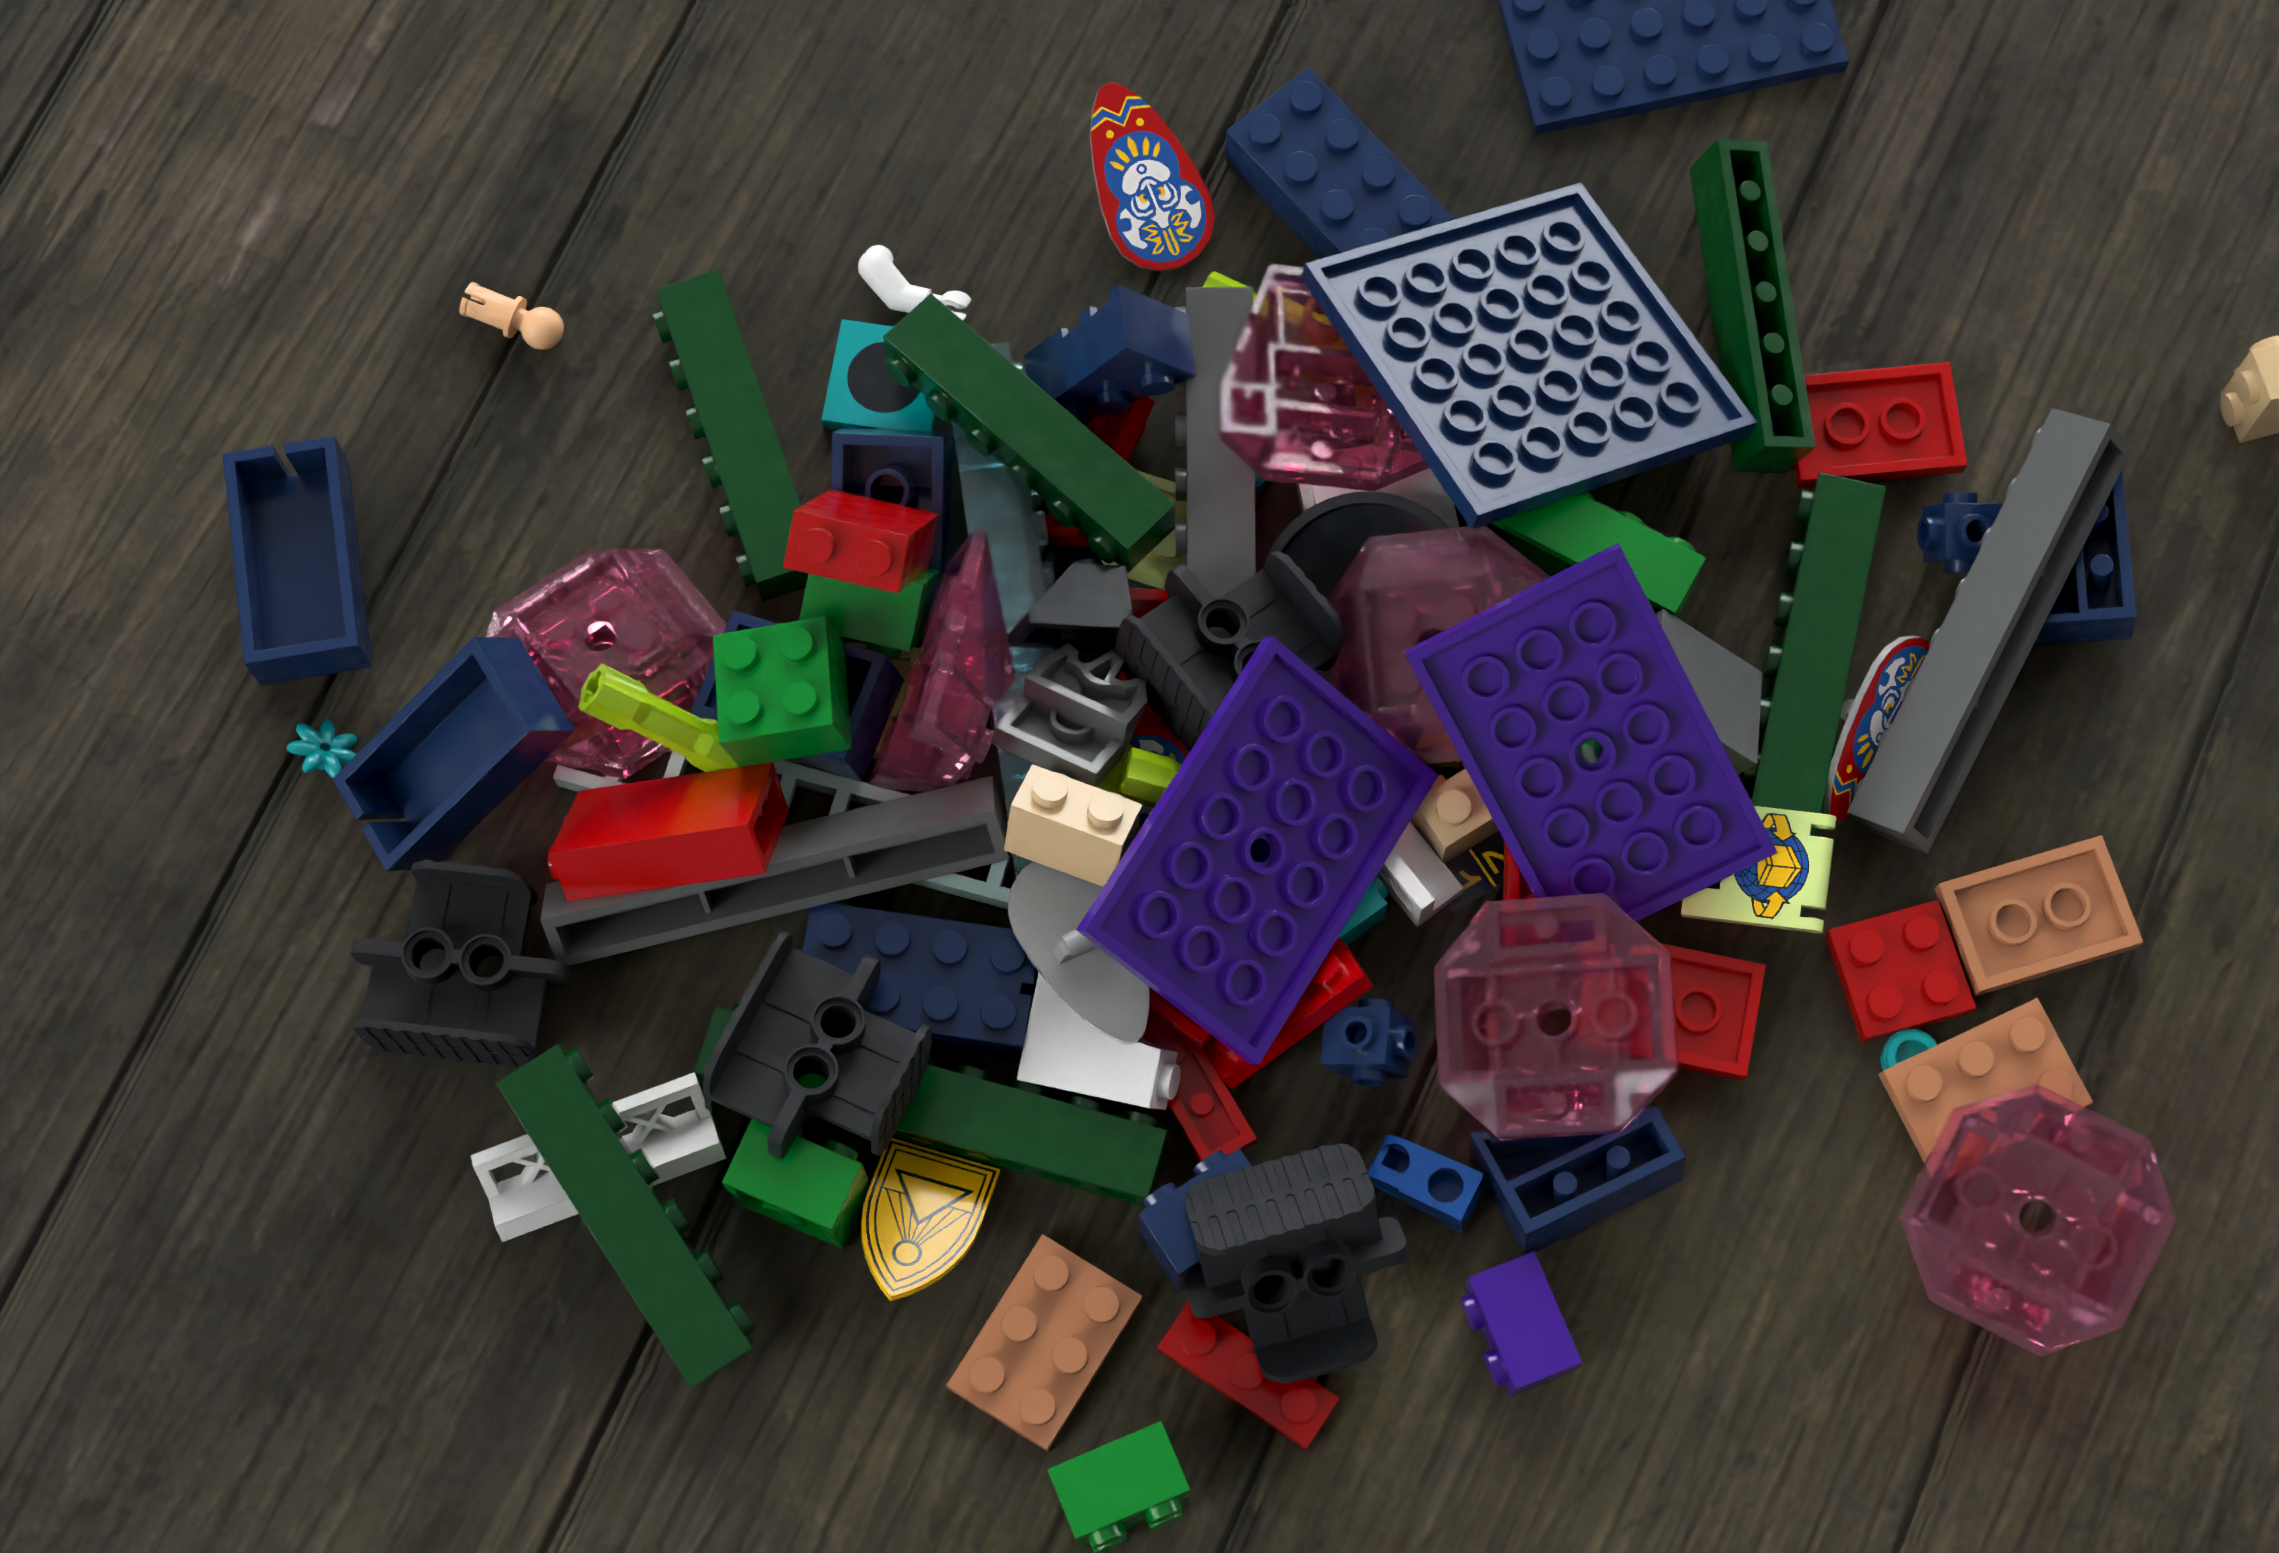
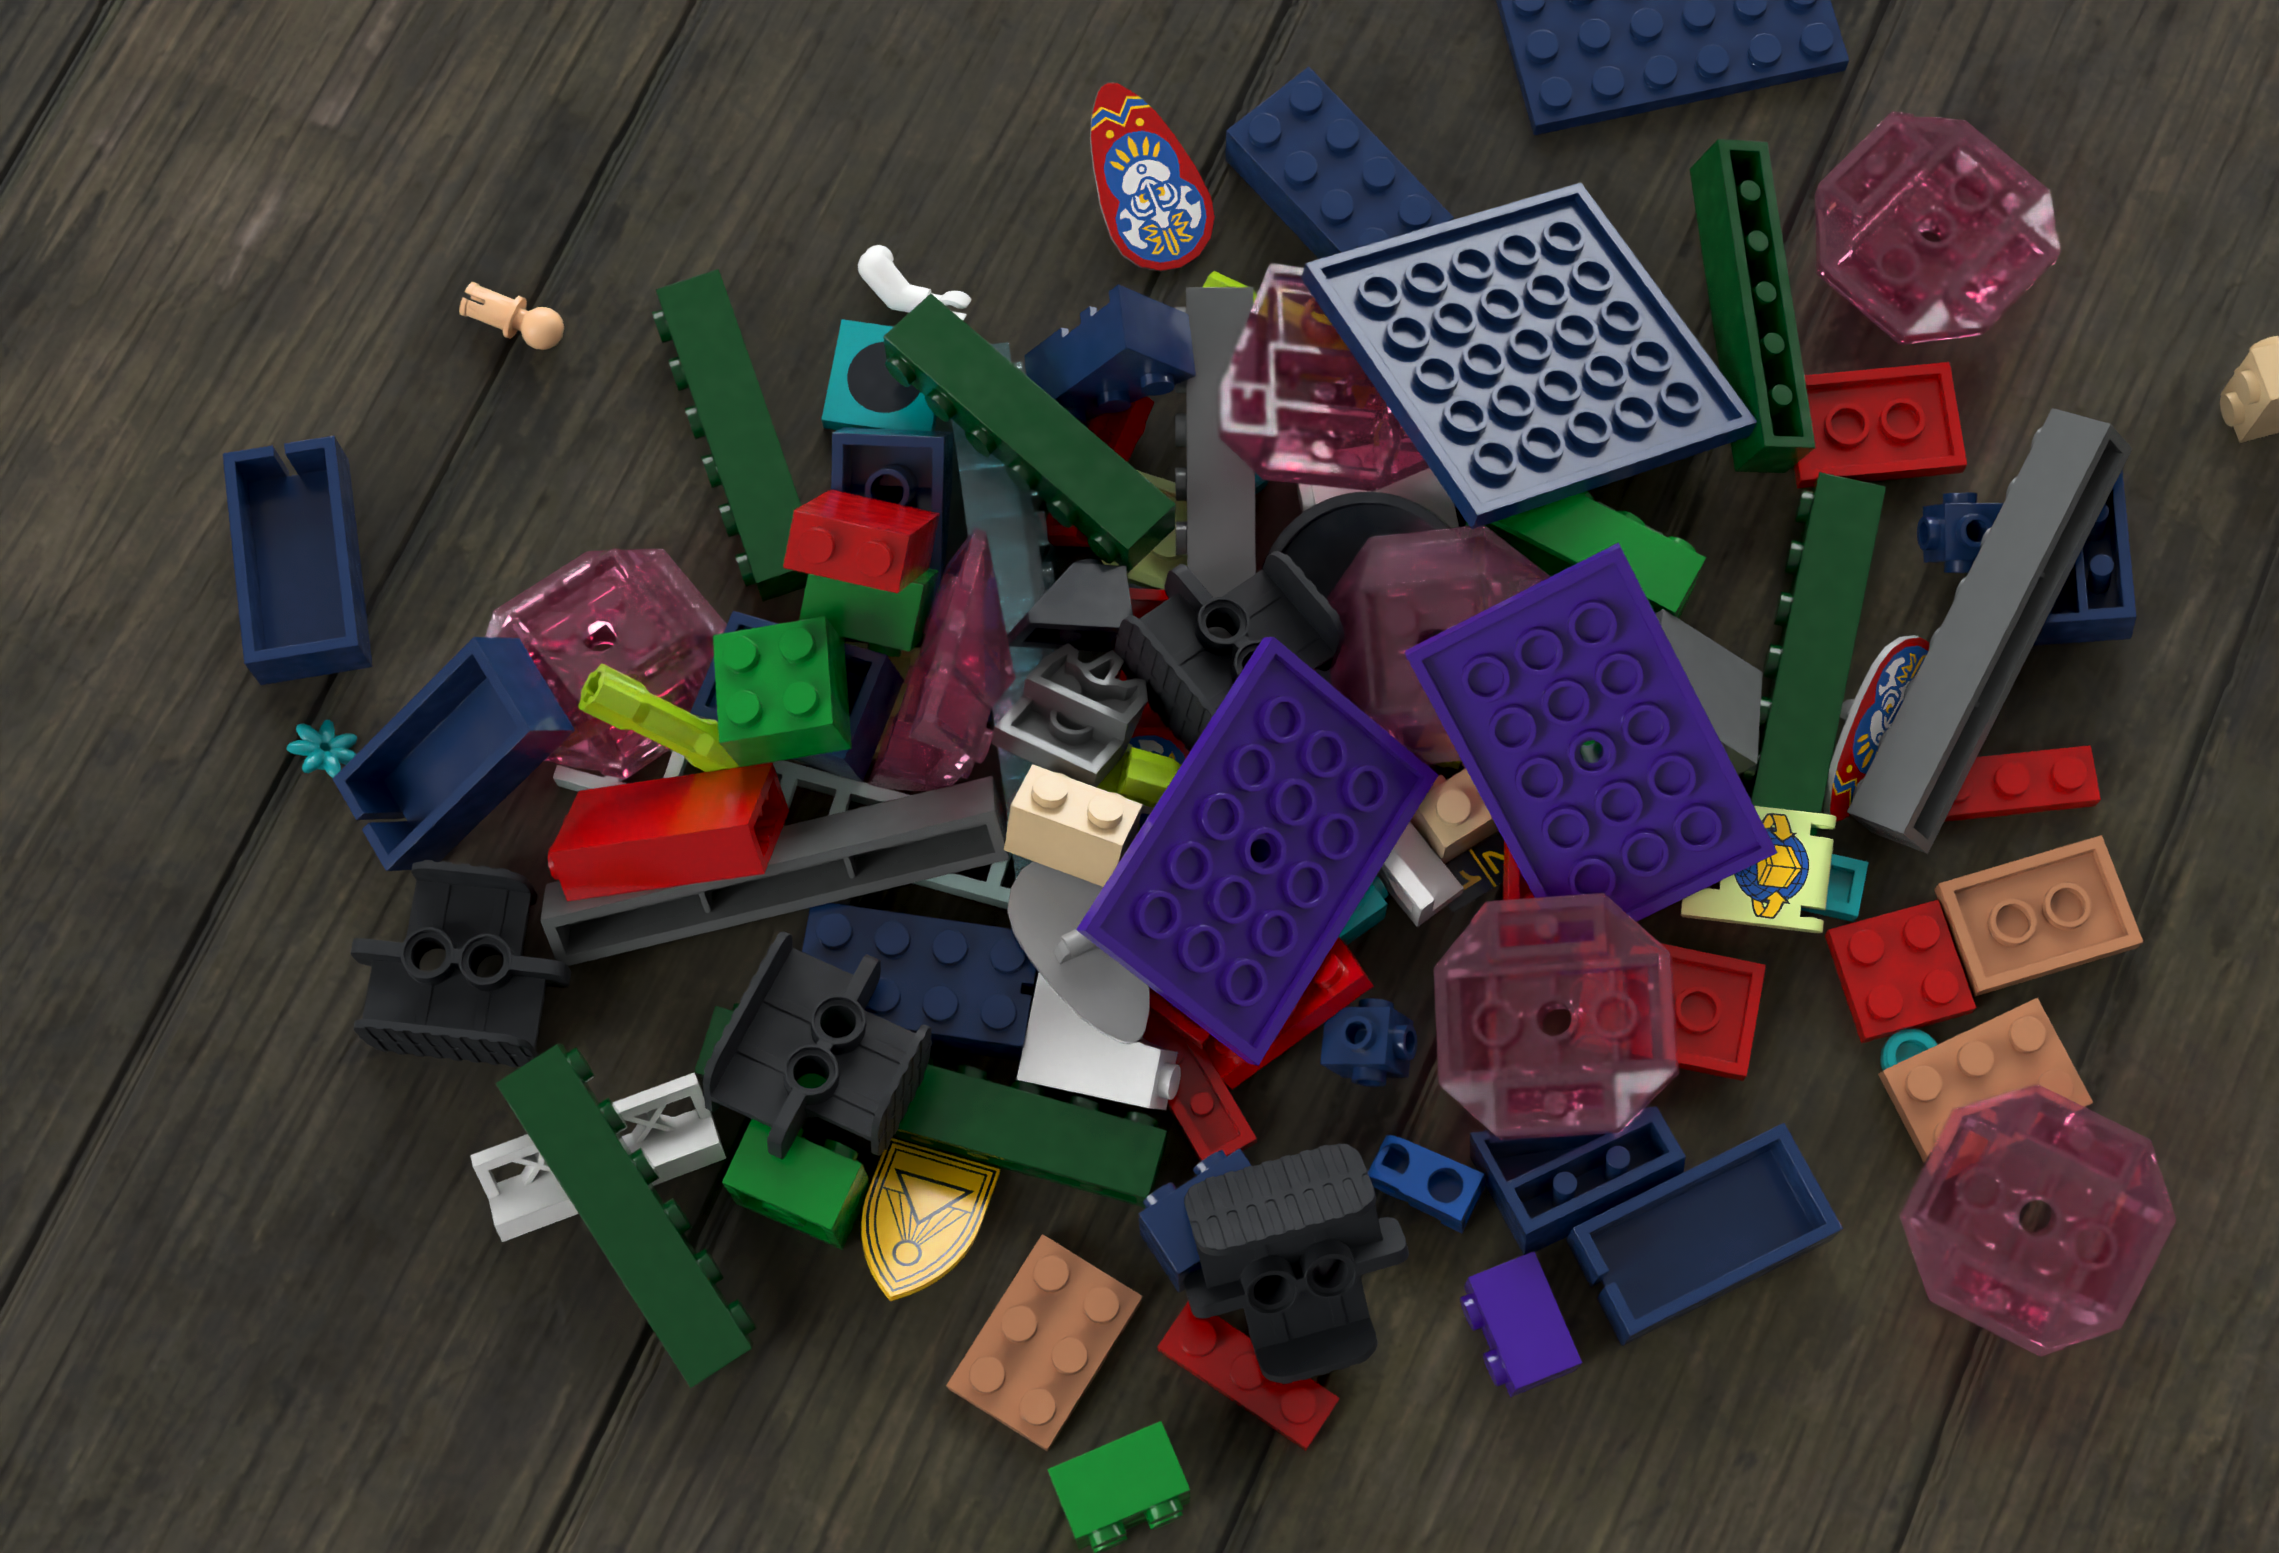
(1703, 1233): none -> dark blue piece
(1844, 888): none -> teal plate
(1942, 181): none -> clear pink piece
(2027, 784): none -> red plate

